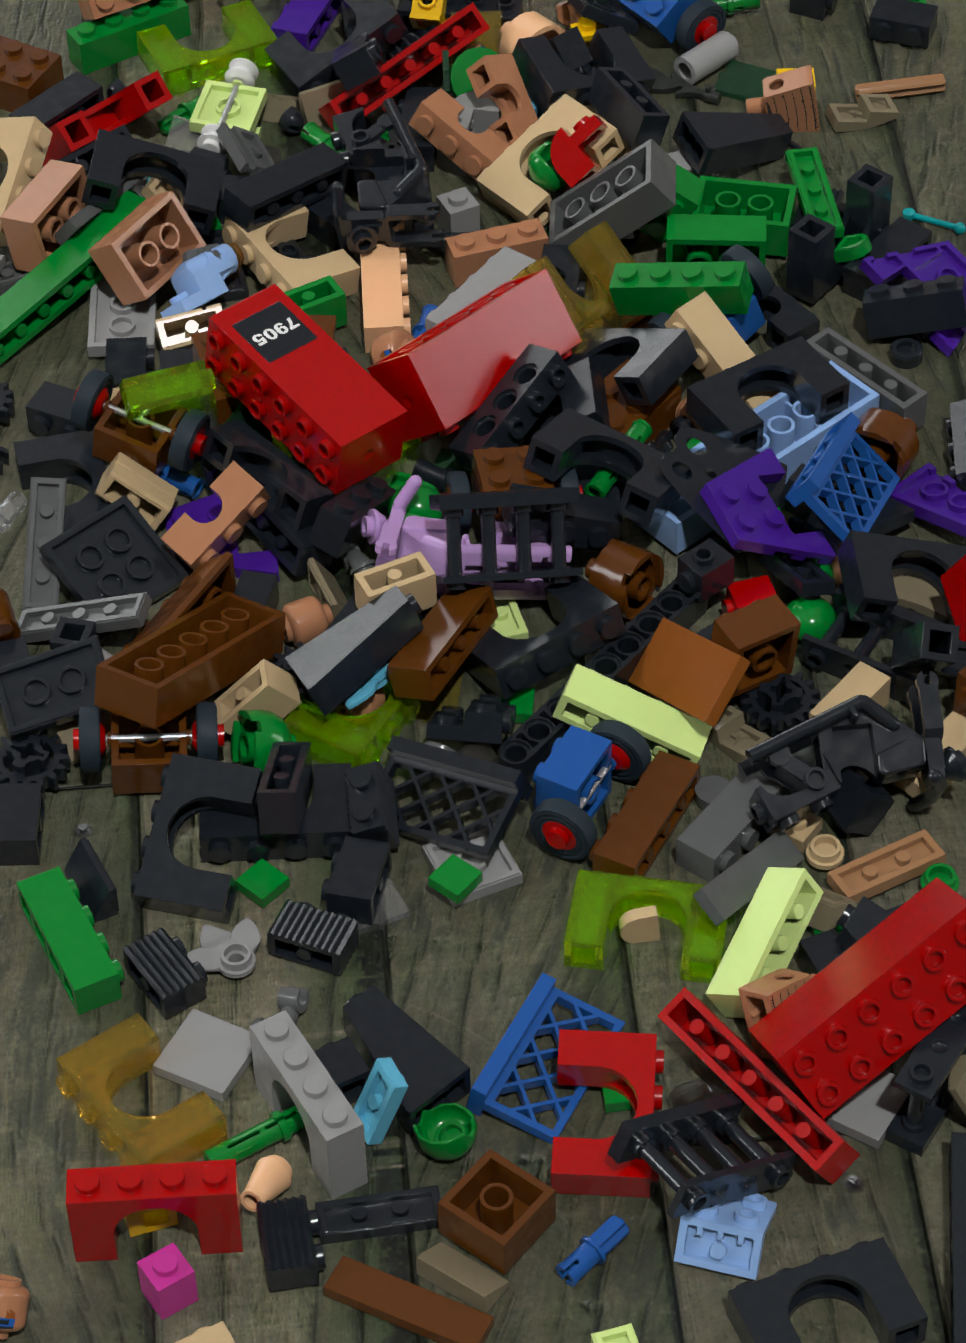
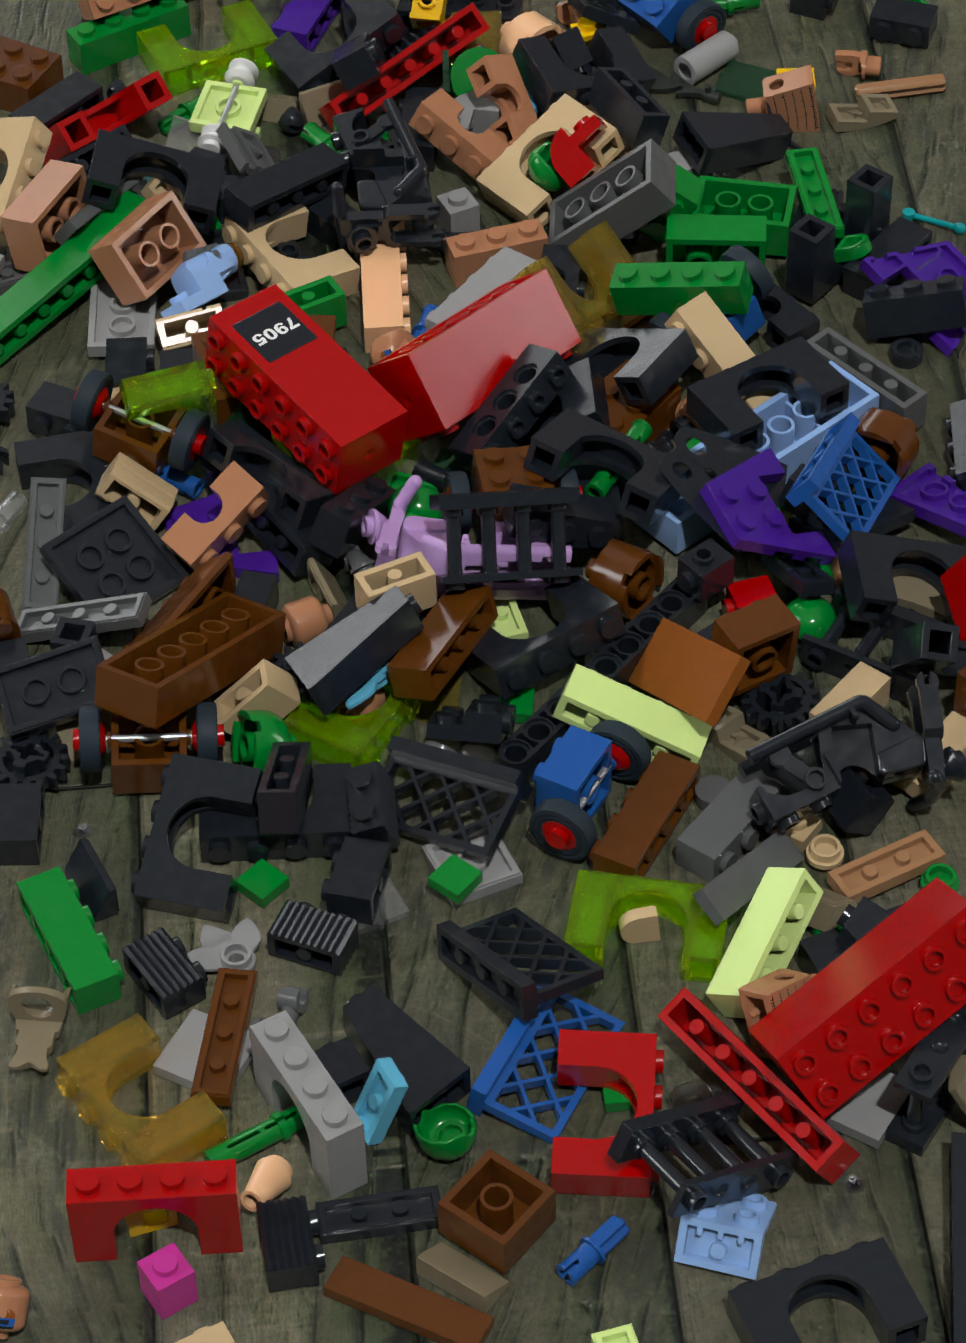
(36, 1025): none -> dark tan hair
(225, 1035): none -> reddish brown tile
(499, 975): none -> black fence
(857, 63): none -> nougat piece

